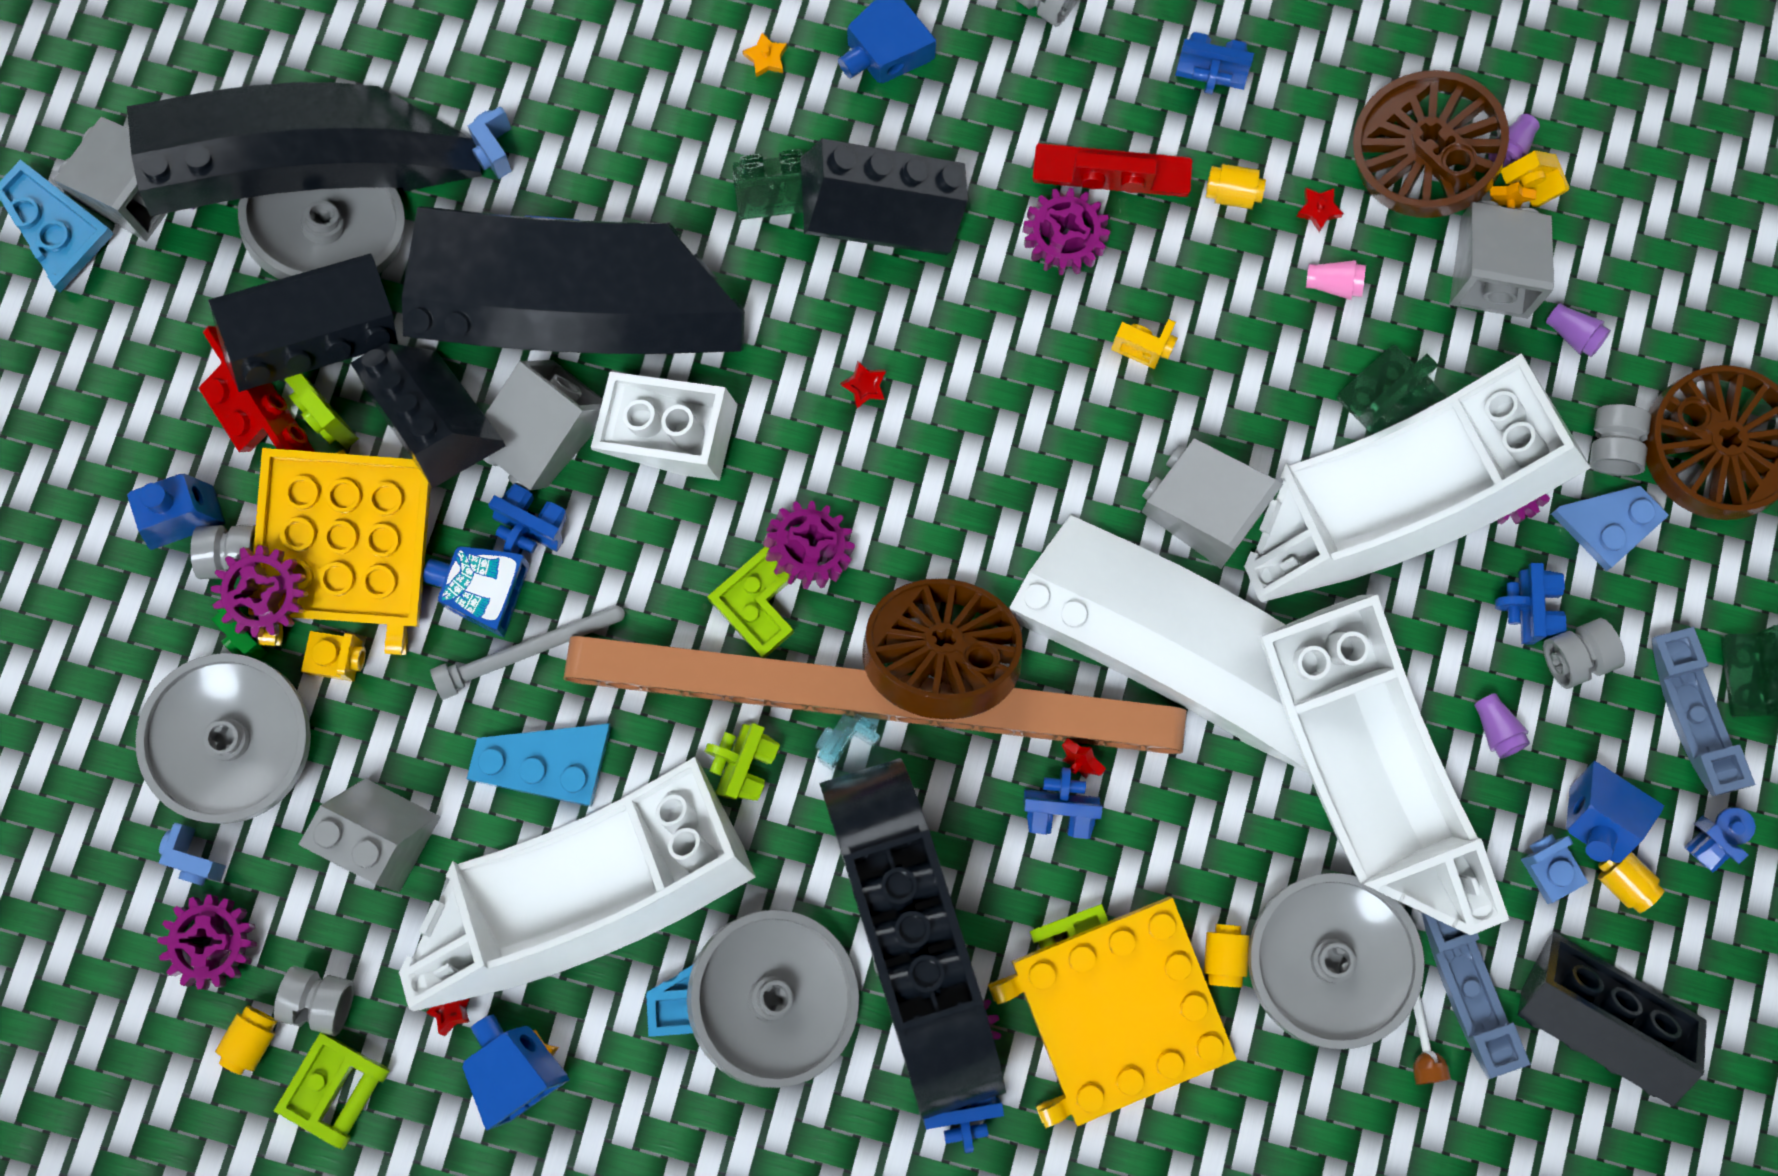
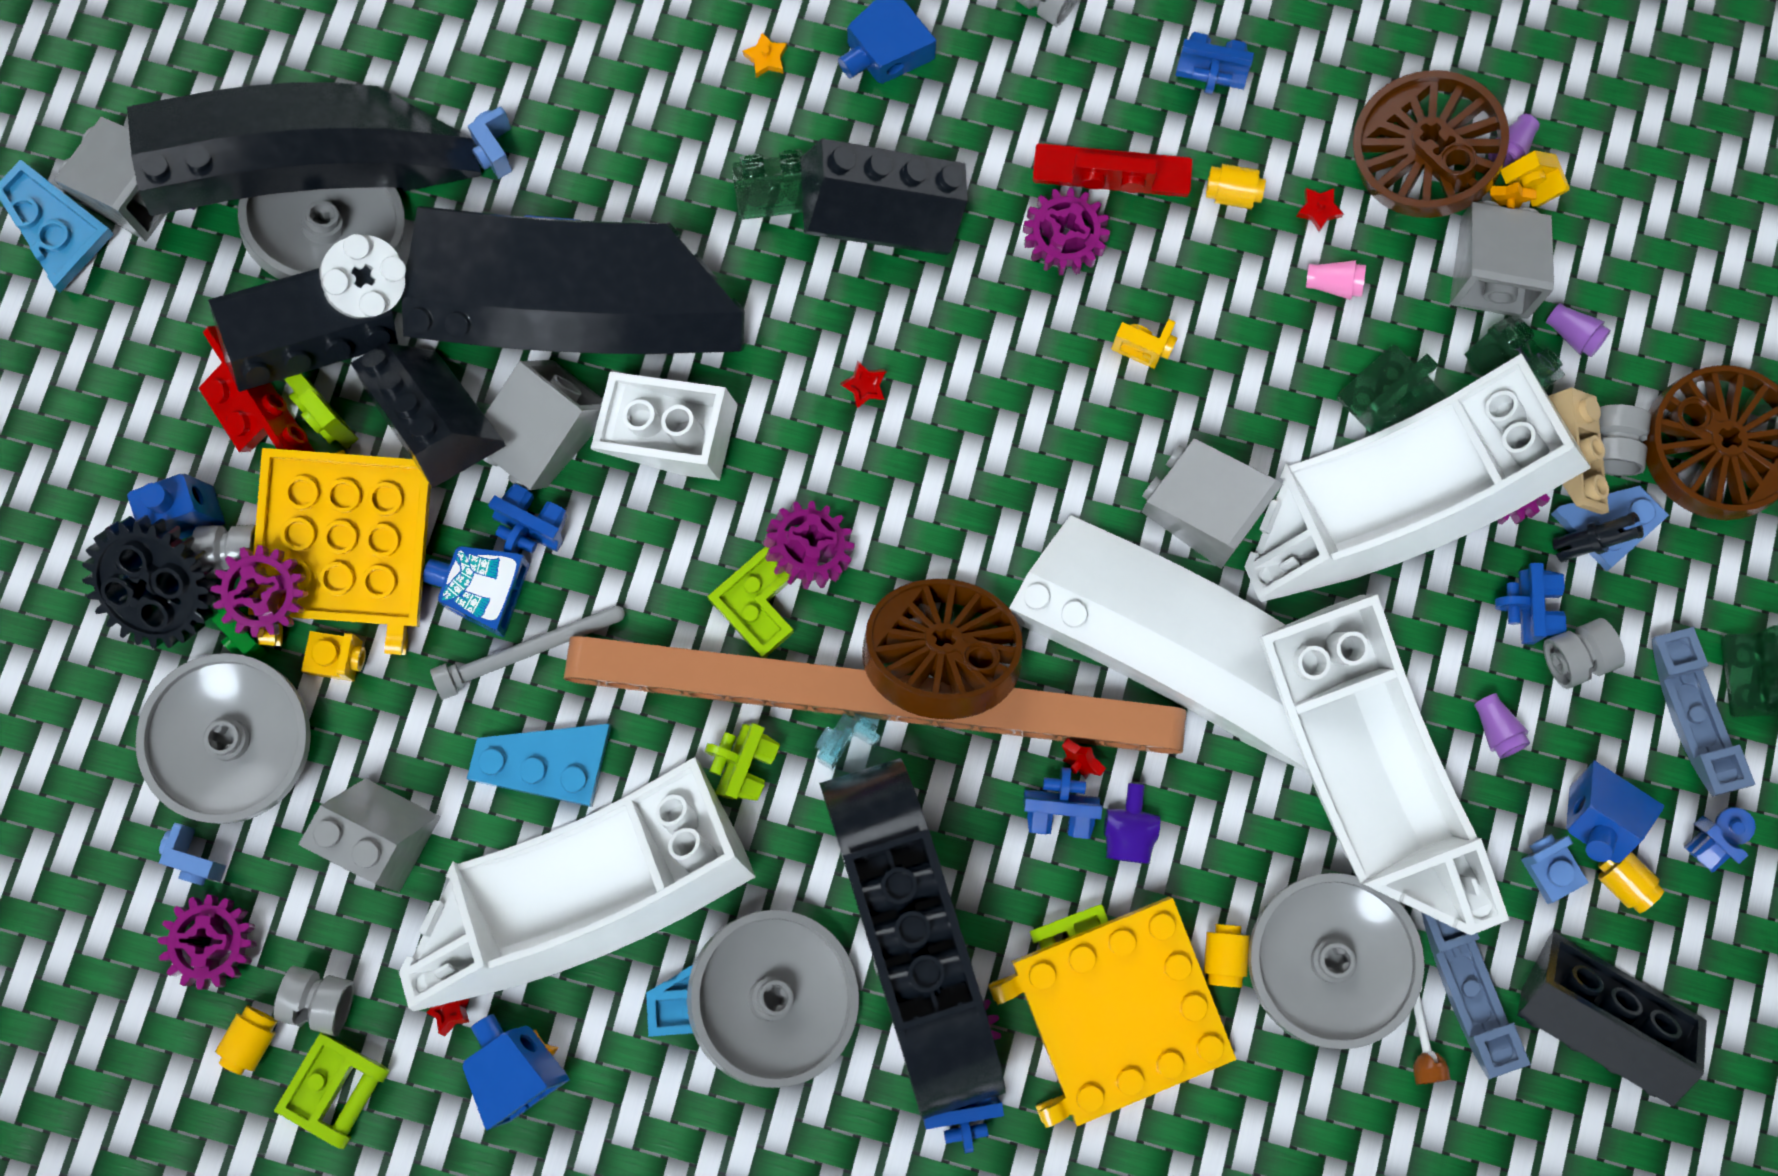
(143, 589): none -> black gear
(385, 268): none -> white plate
(1131, 831): none -> dark purple piece
(1508, 340): none -> clear green bracket
(1582, 415): none -> tan slope
(1598, 537): none -> black pin

